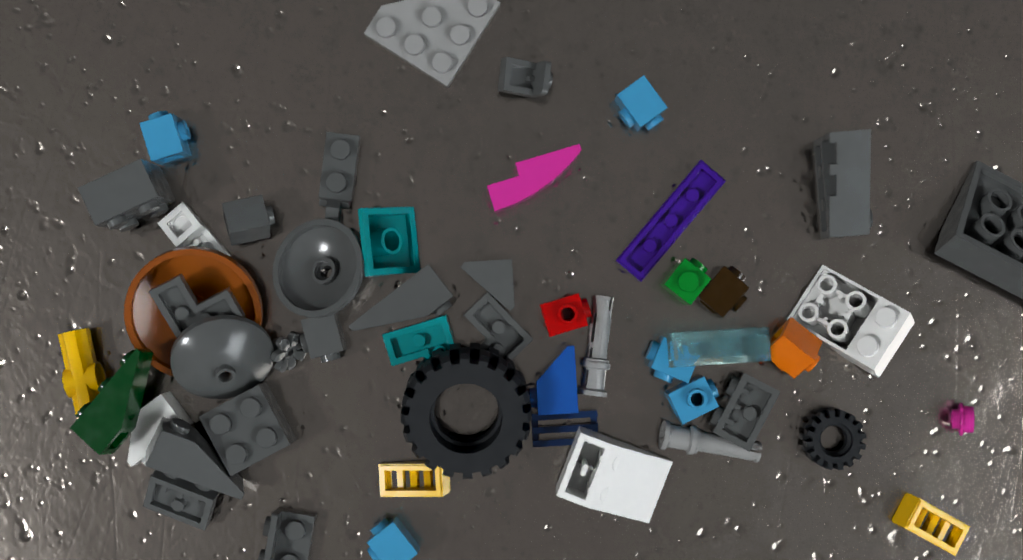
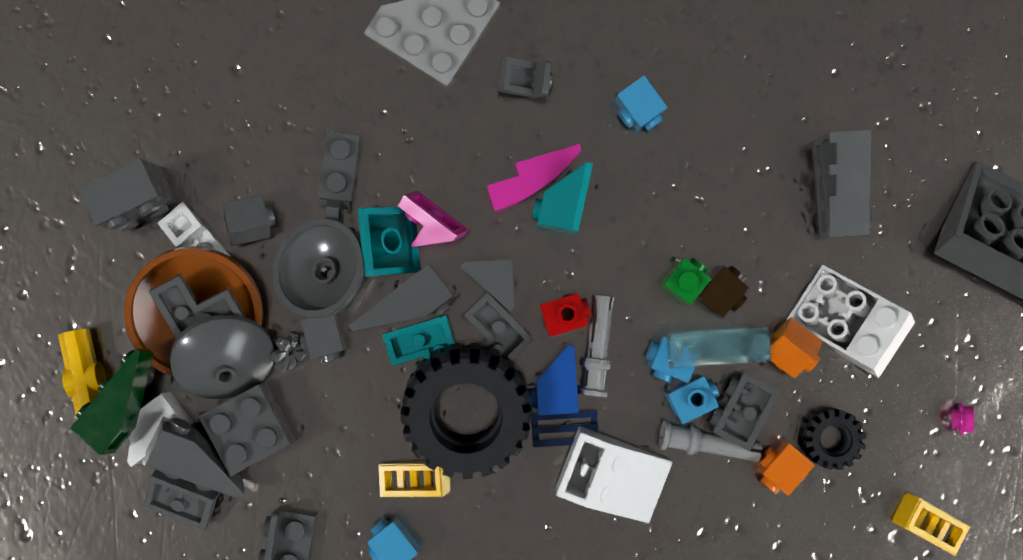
(166, 137): dark azure brick -> none
(437, 224): none -> slope
(564, 202): none -> teal slope
(670, 220): dark purple tile -> none
(783, 468): none -> orange brick

